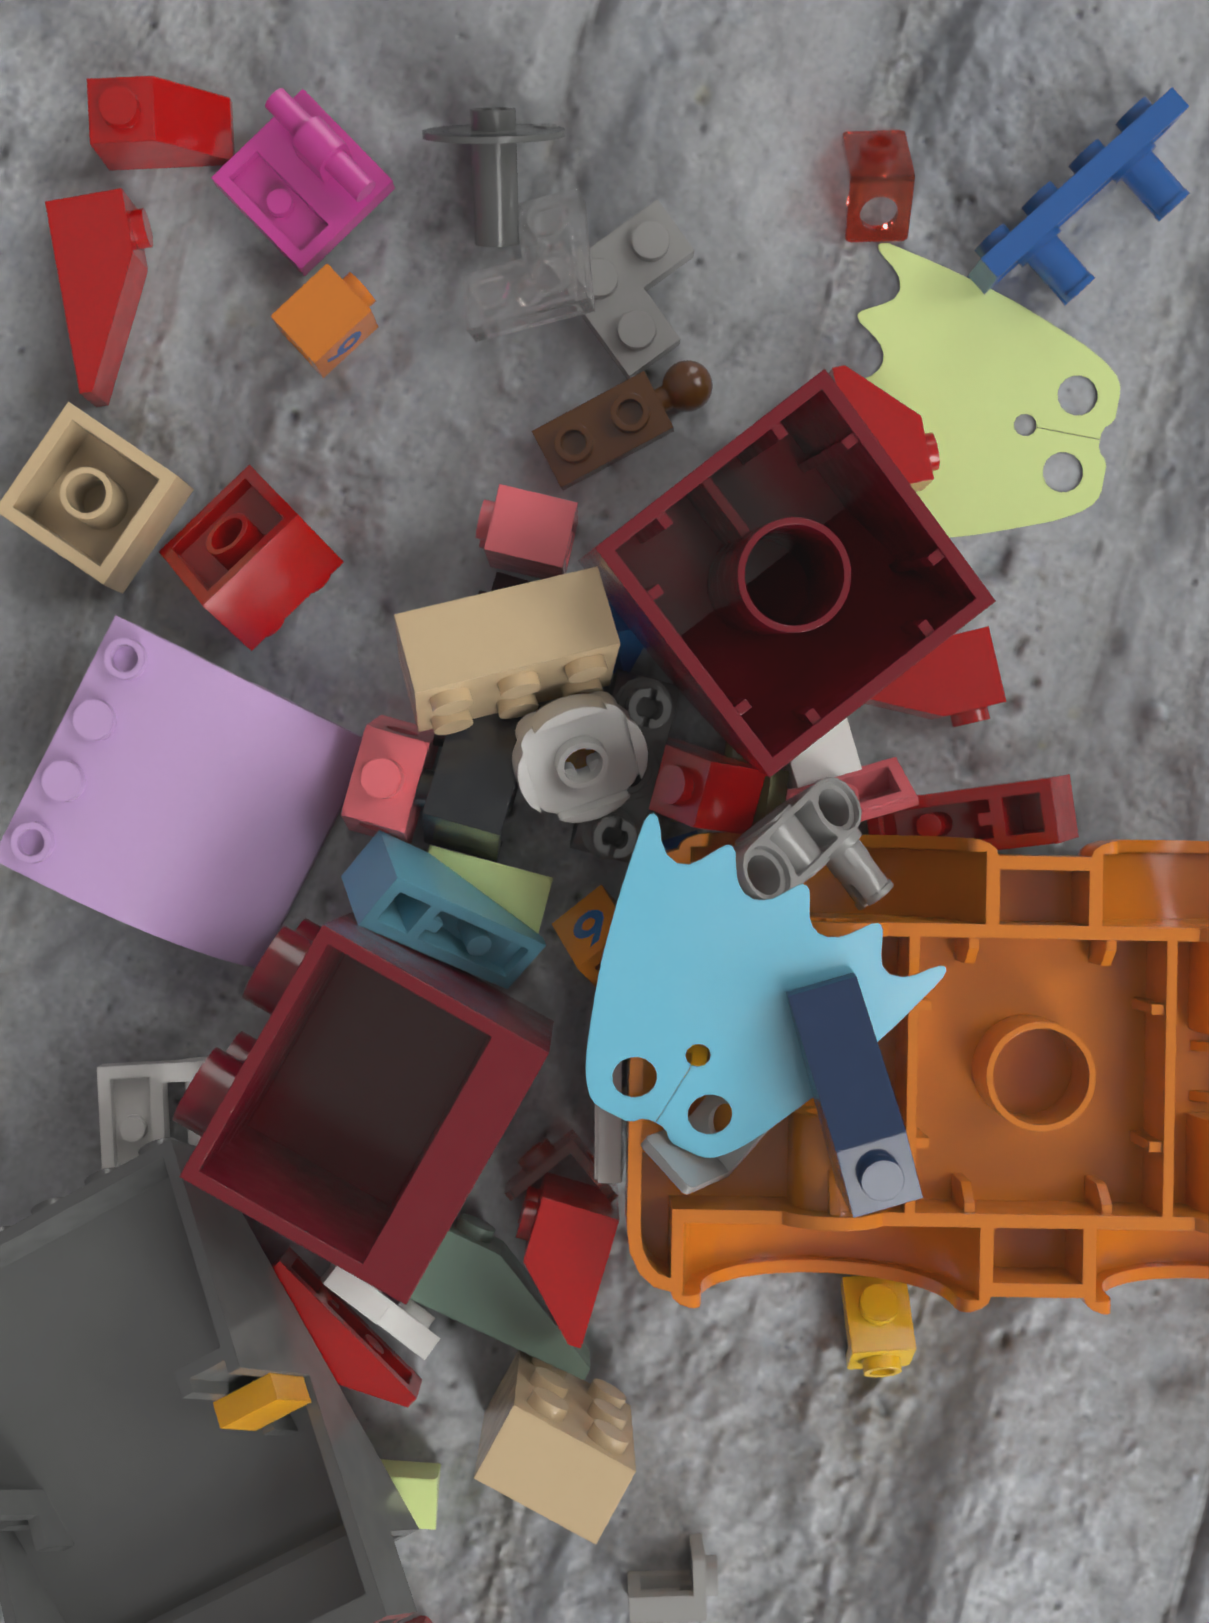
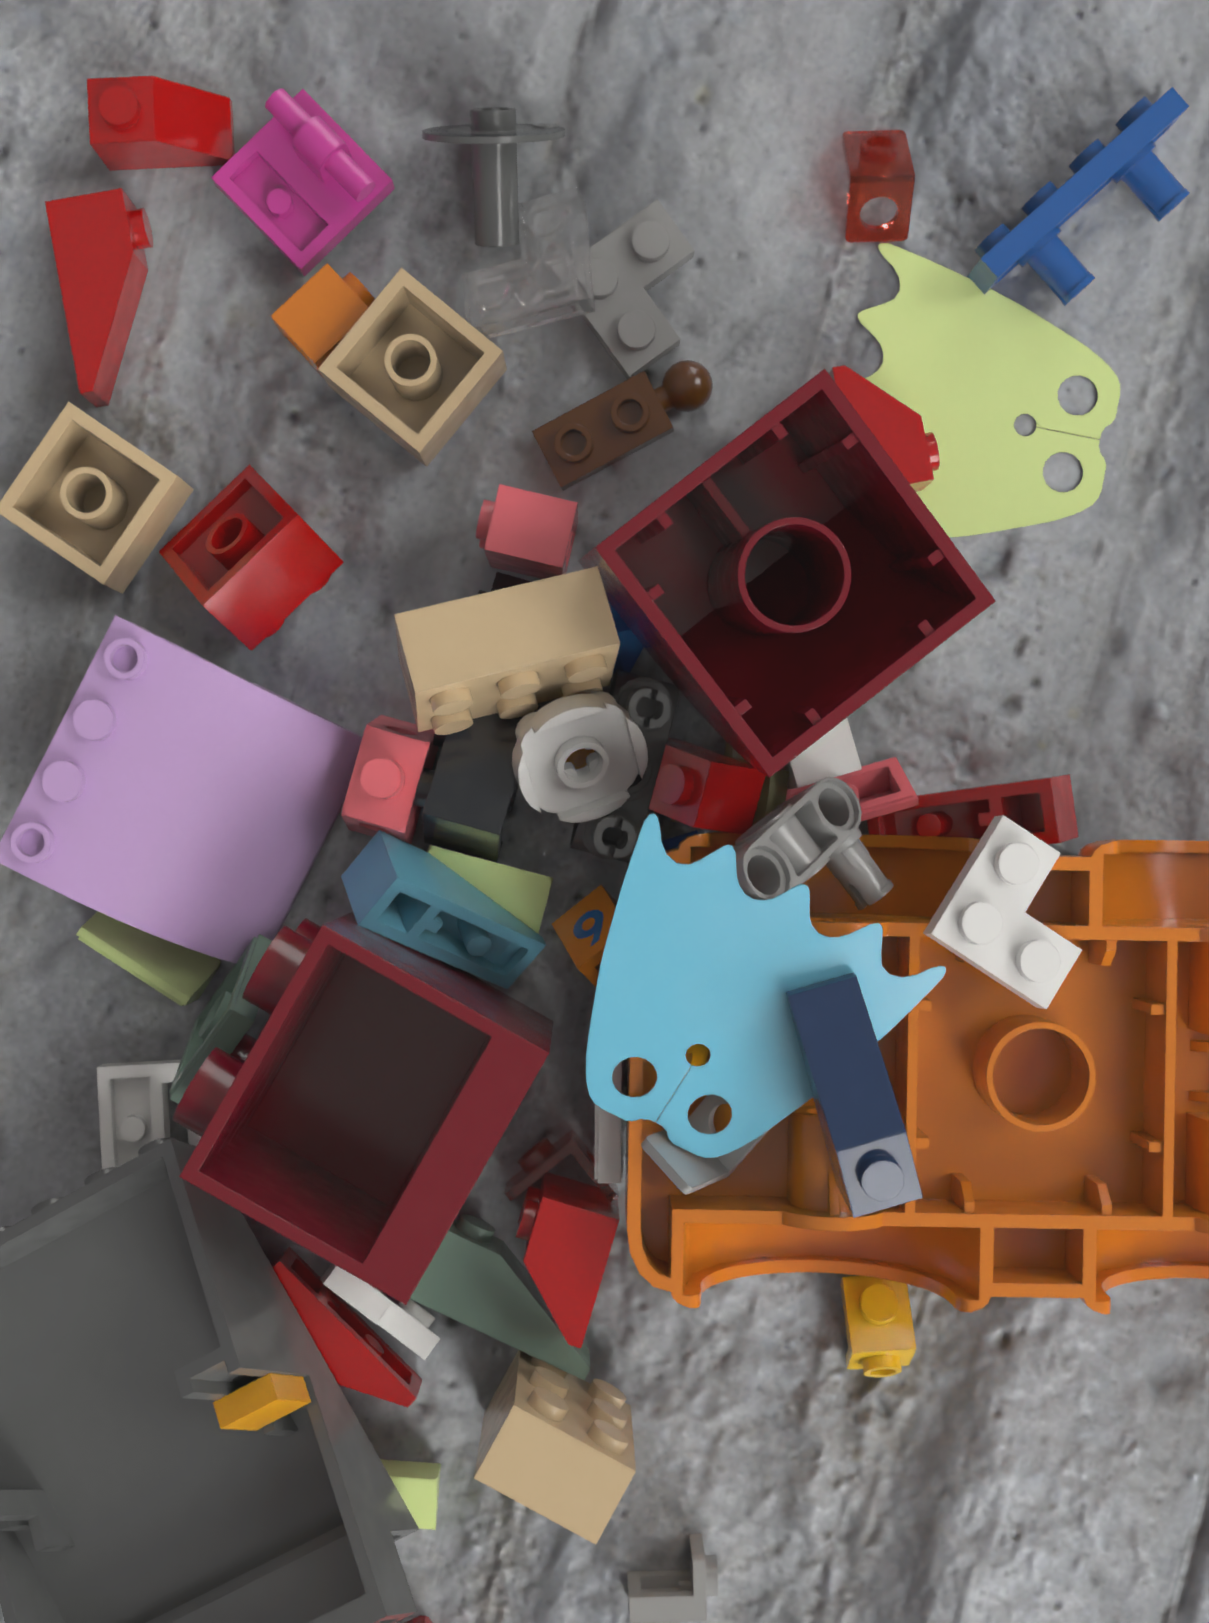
(161, 964): none -> yellowish green slope
(223, 1018): none -> sand green tile
(414, 367): none -> tan brick
(951, 681): red slope -> none
(987, 919): none -> white plate

